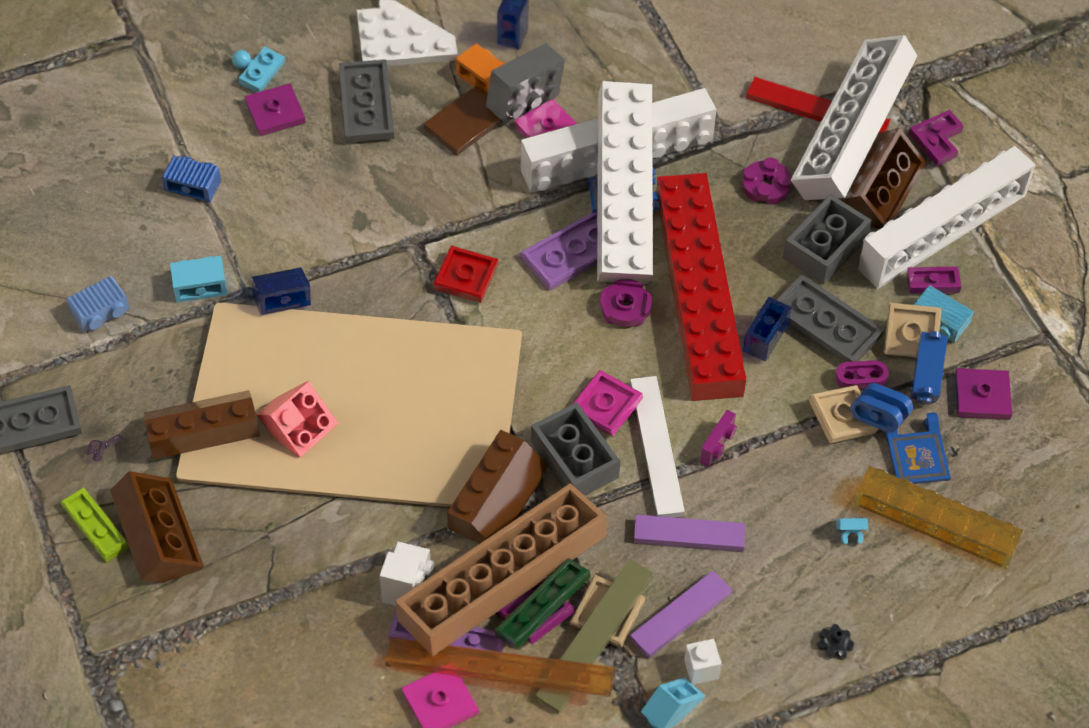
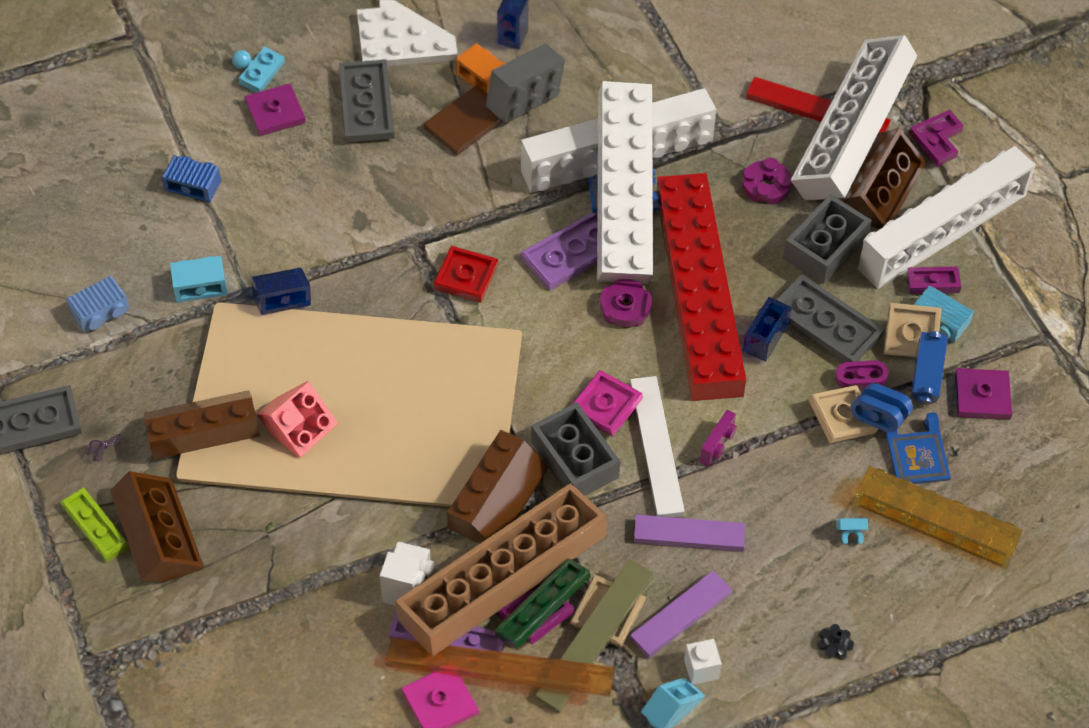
(543, 120): dark pink plate -> none

